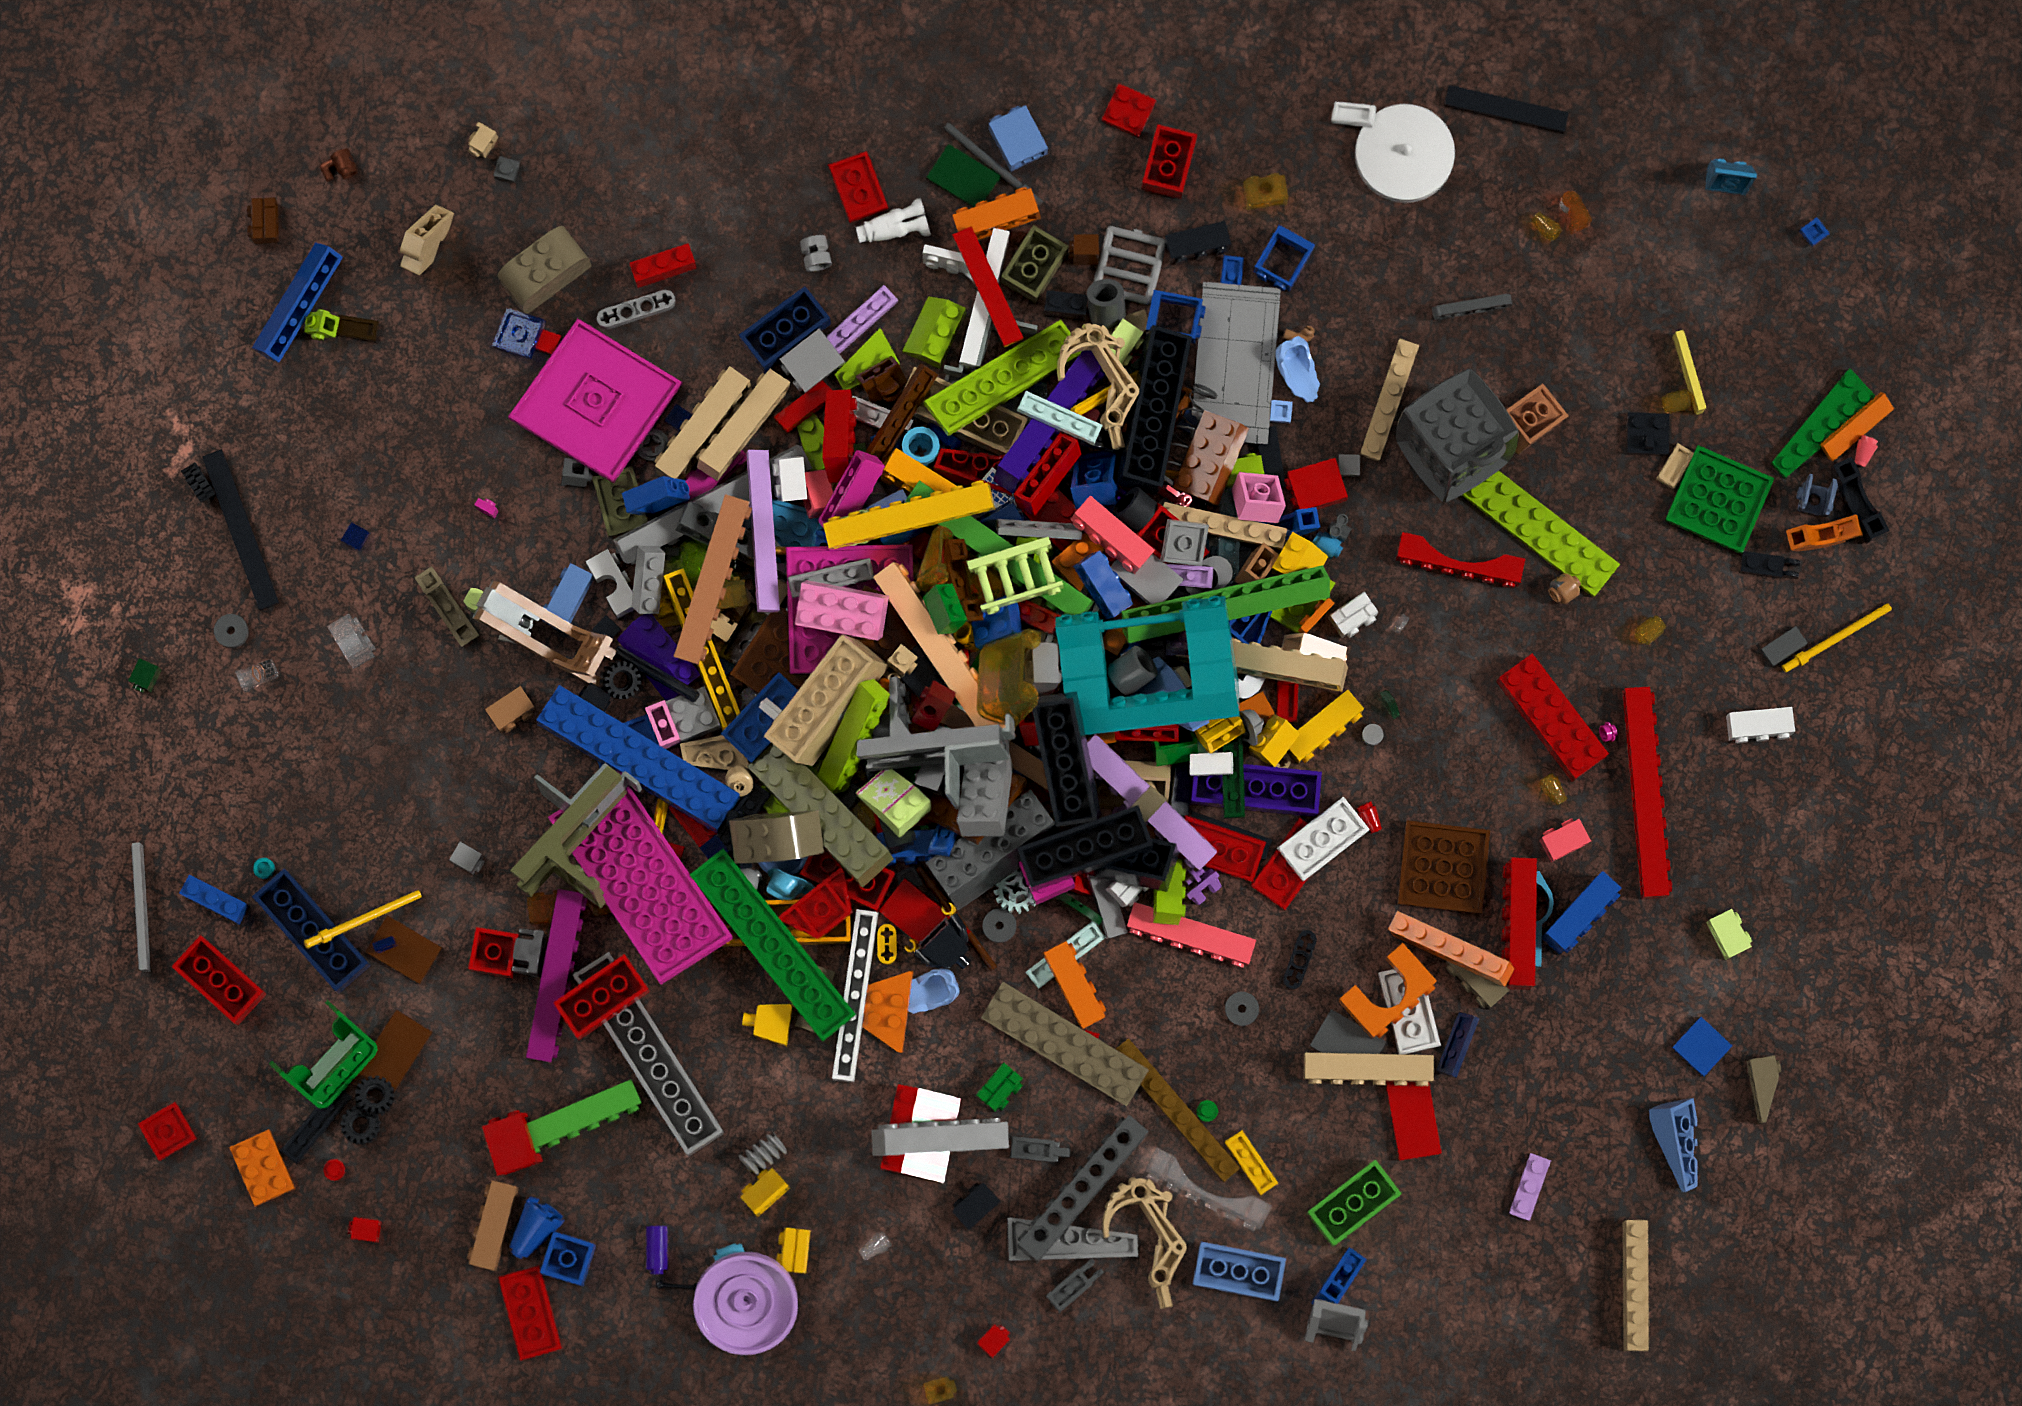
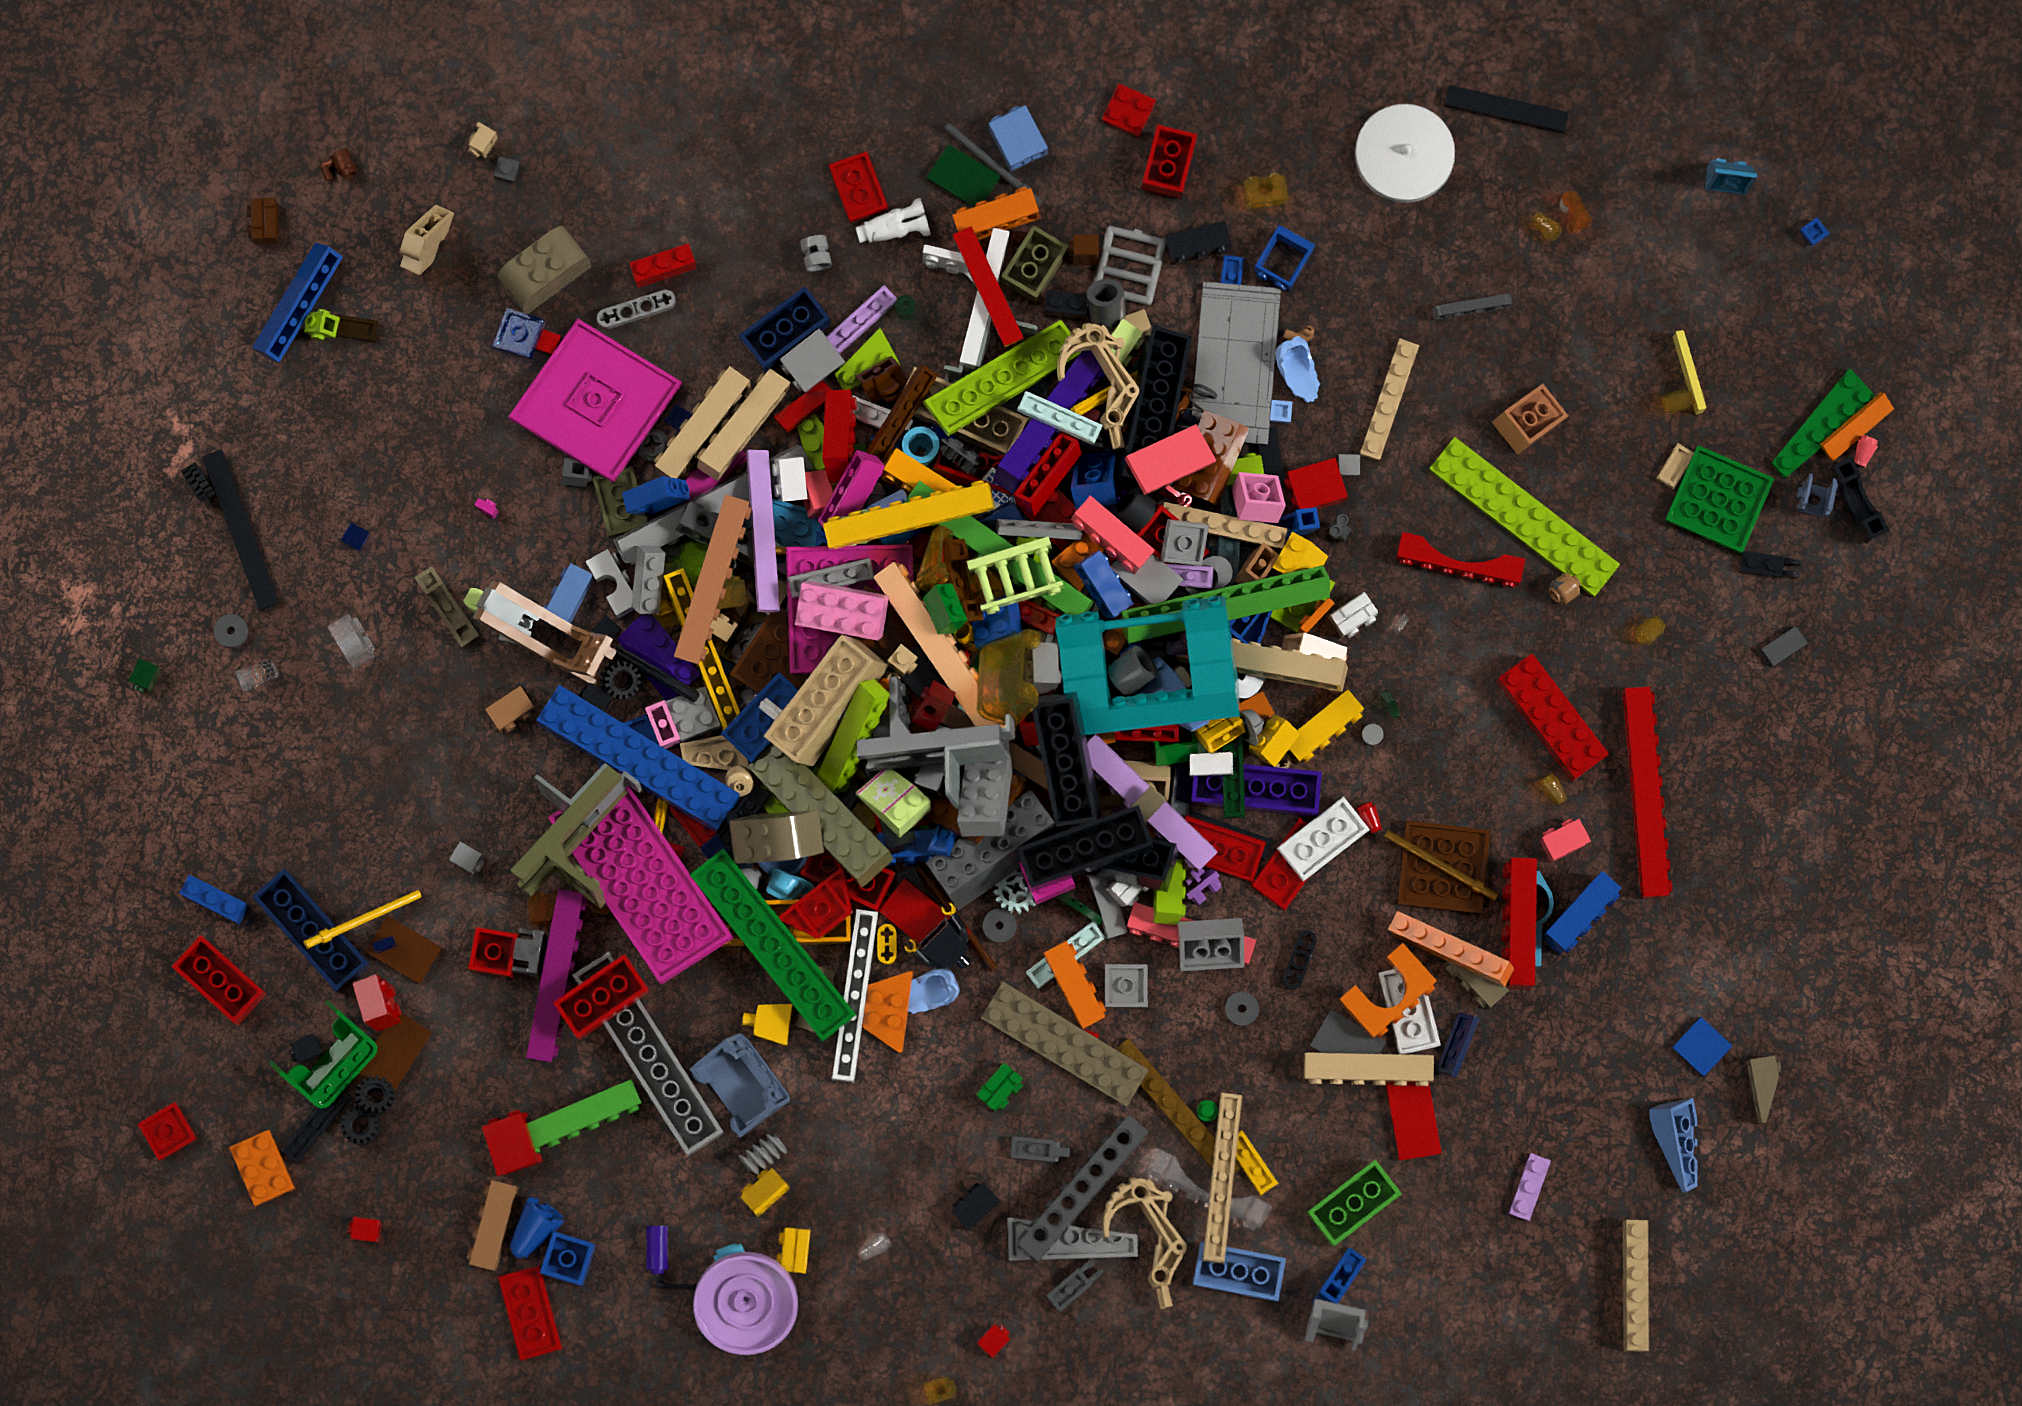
(141, 907): light grey tile -> none
(264, 868): teal tile -> none
(306, 1049): none -> black brick
(334, 1169): red plate -> none
(377, 1002): none -> brick
(741, 1082): none -> sand blue windscreen
(905, 313): none -> clear green brick
(919, 1106): slope -> none
(935, 331): lime slope -> none
(944, 1138): light grey brick -> none
(954, 446): none -> dark grey hinge
(1082, 885): red plate -> none
(1126, 985): none -> light grey plate
(1166, 297): blue window -> none
(1170, 459): none -> coral tile
(1211, 944): none -> light grey slope
(1222, 1178): none -> tan tile
(1287, 701): red tile -> none
(1327, 544): dark azure brick -> none
(1353, 114): white tile -> none
(1457, 435): dark grey piece -> none
(1477, 886): none -> pearl gold bar
(1608, 732): dark pink plate -> none
(1647, 434): black hinge -> none
(1729, 934): yellowish green brick -> none
(1760, 724): white brick -> none
(1802, 657): yellow bar -> none
(1823, 535): orange arch -> none

